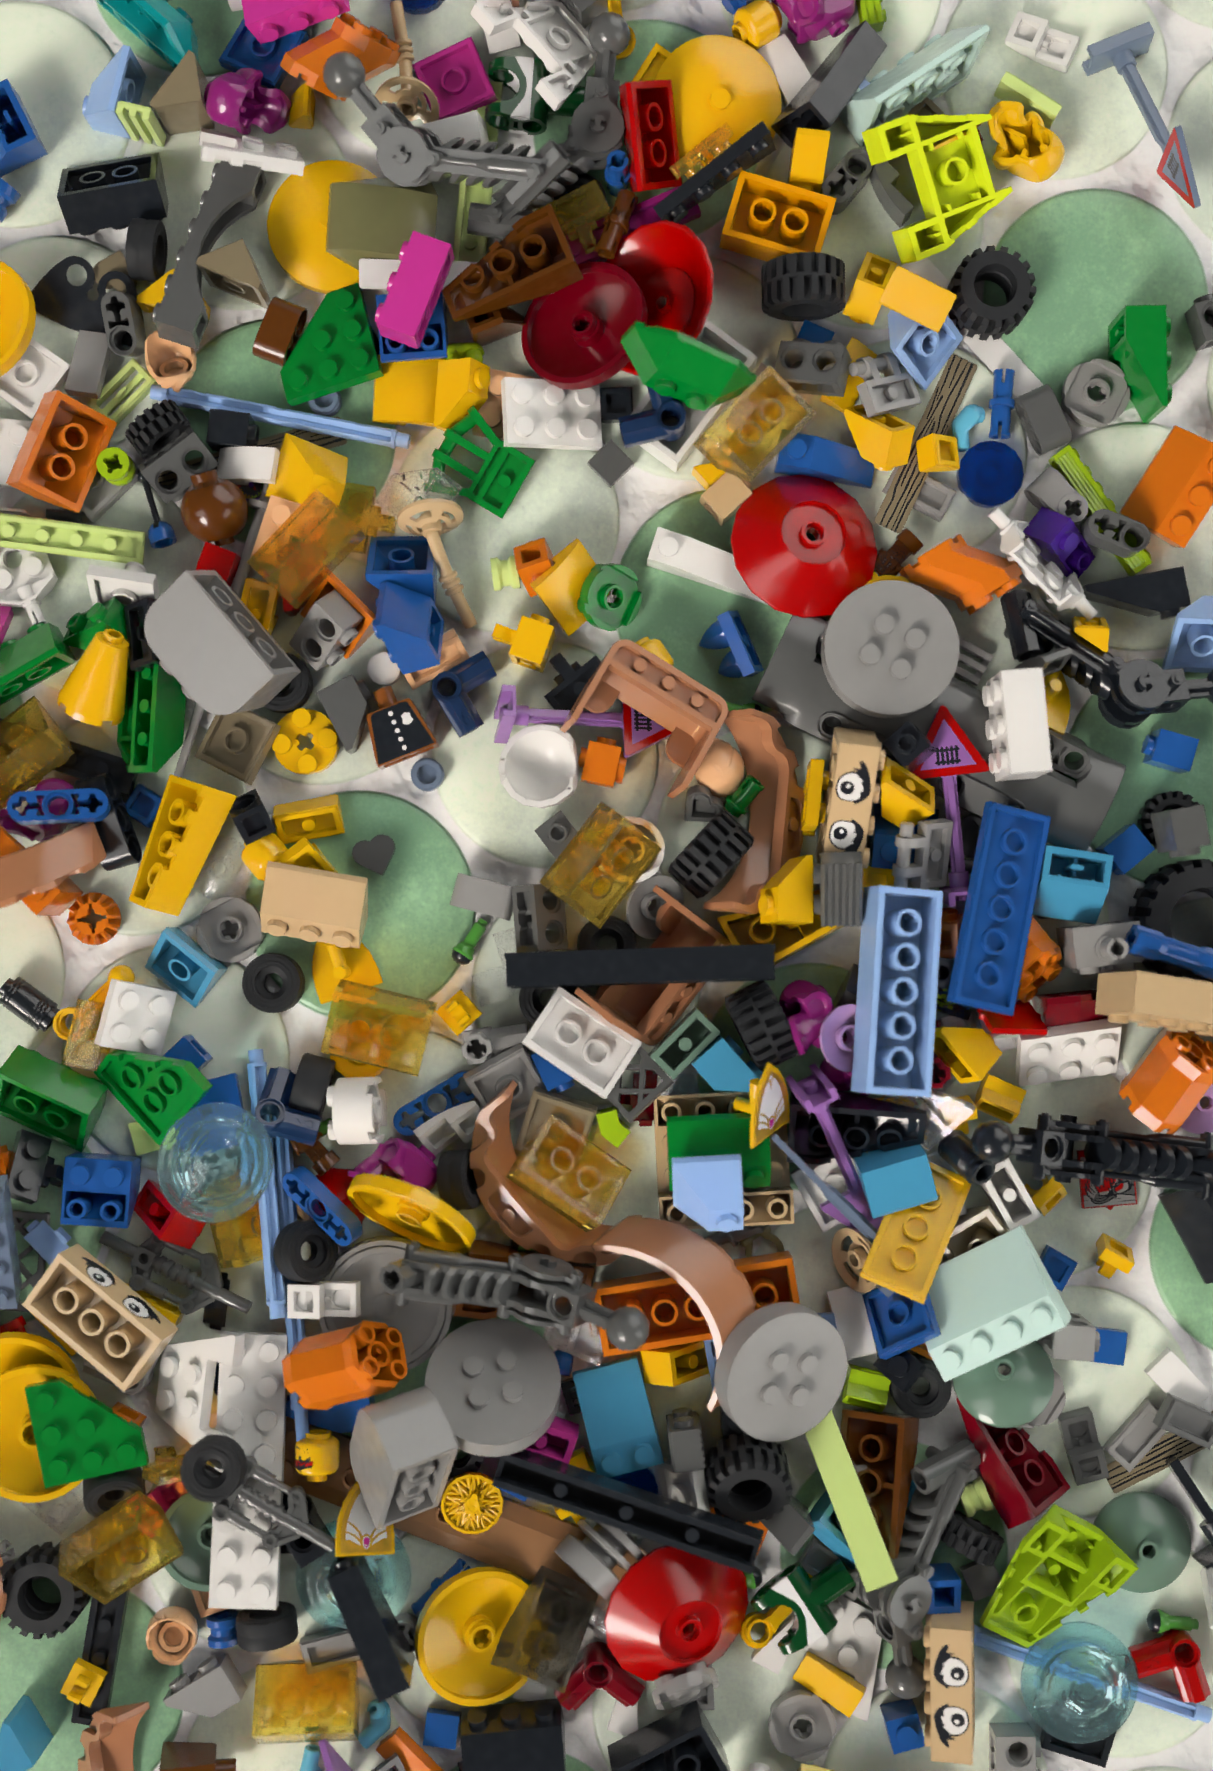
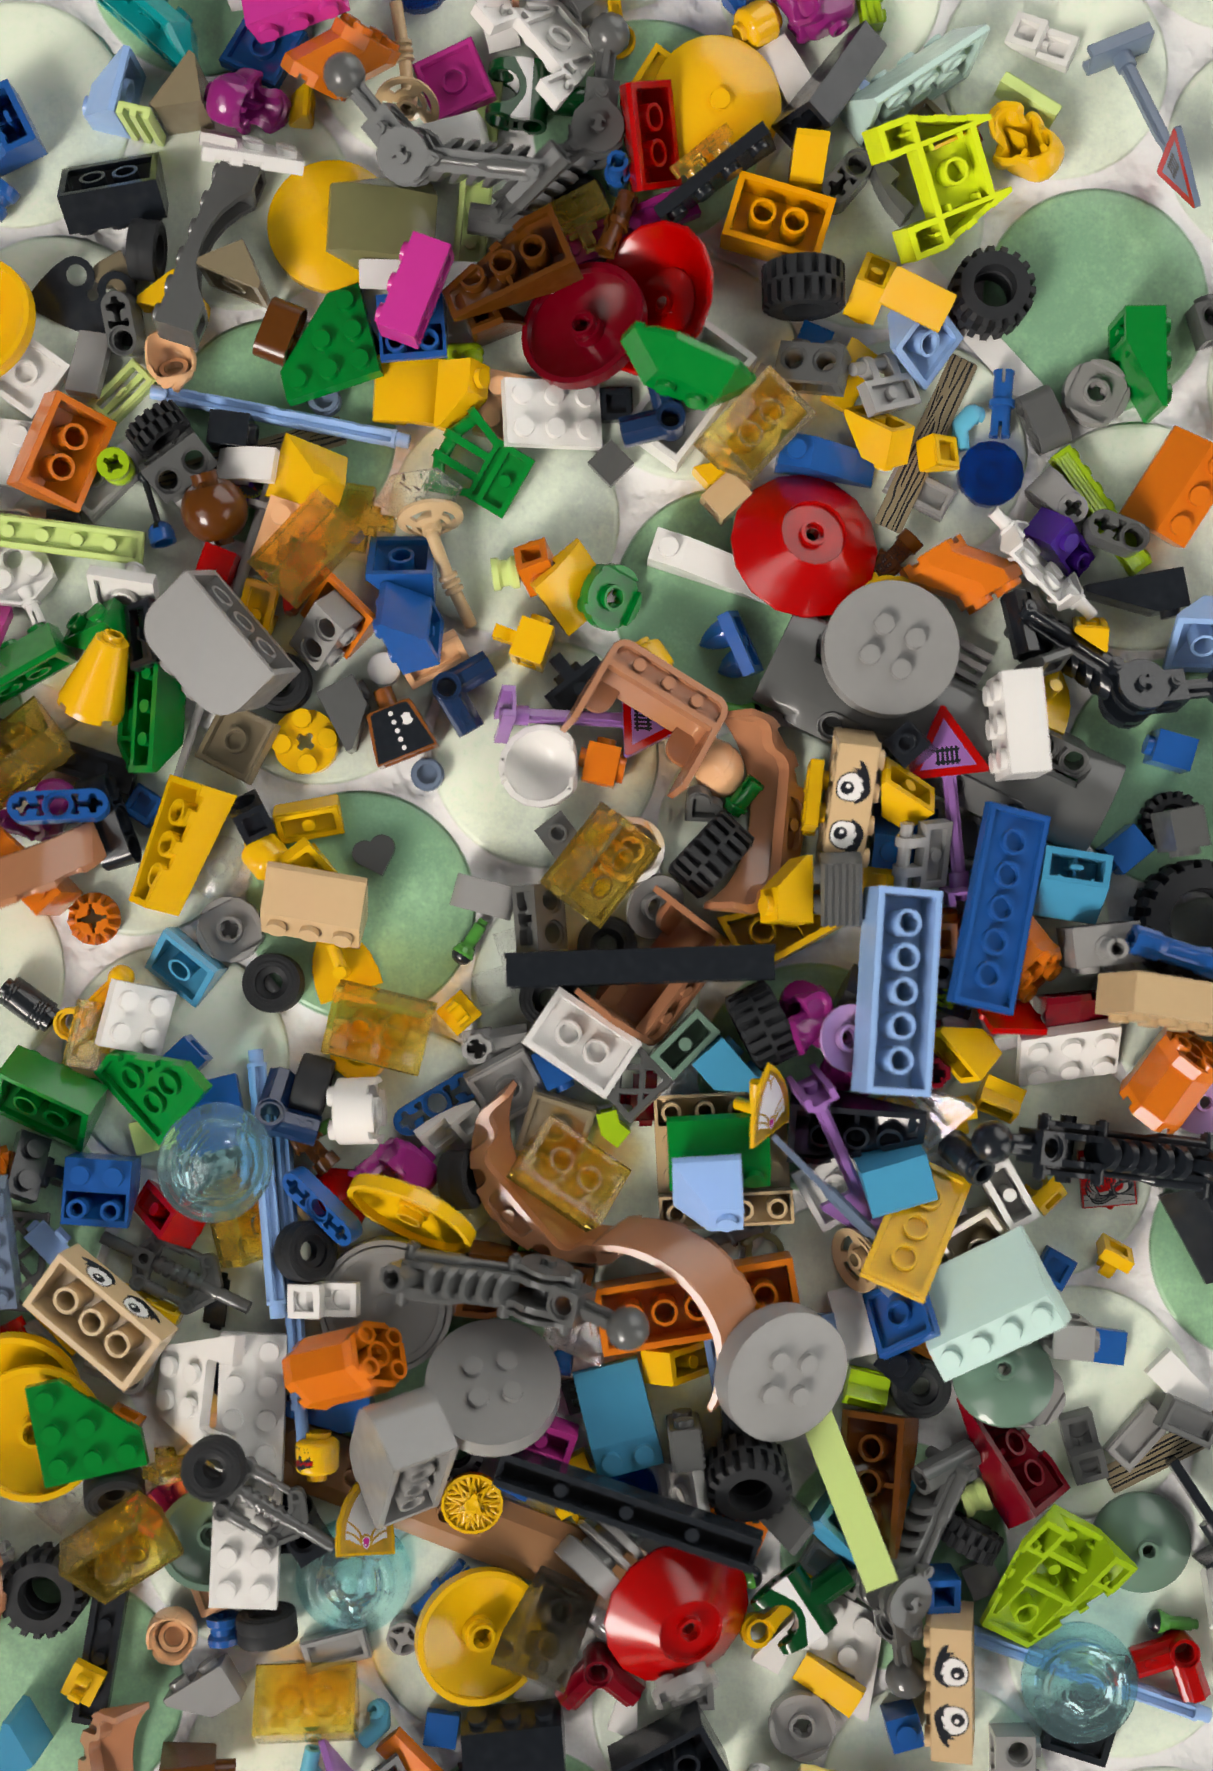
(372, 1626): black slope -> none

